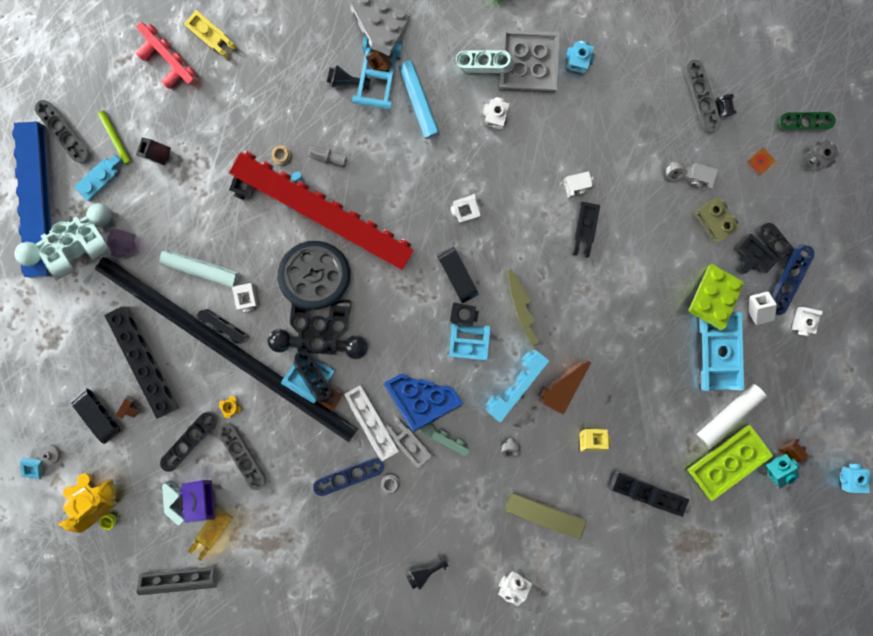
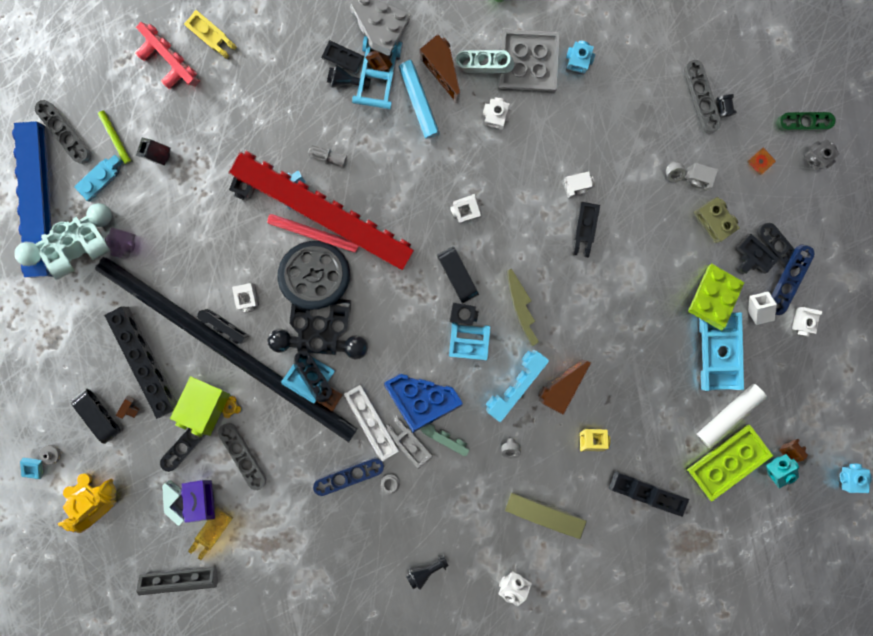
(107, 521): neon yellow hinge -> none
(199, 268): light aqua brick -> none
(199, 407): none -> lime brick
(278, 149): tan plate -> none
(312, 233): none -> coral axle
(342, 57): none -> black plate
(439, 61): none -> reddish brown slope

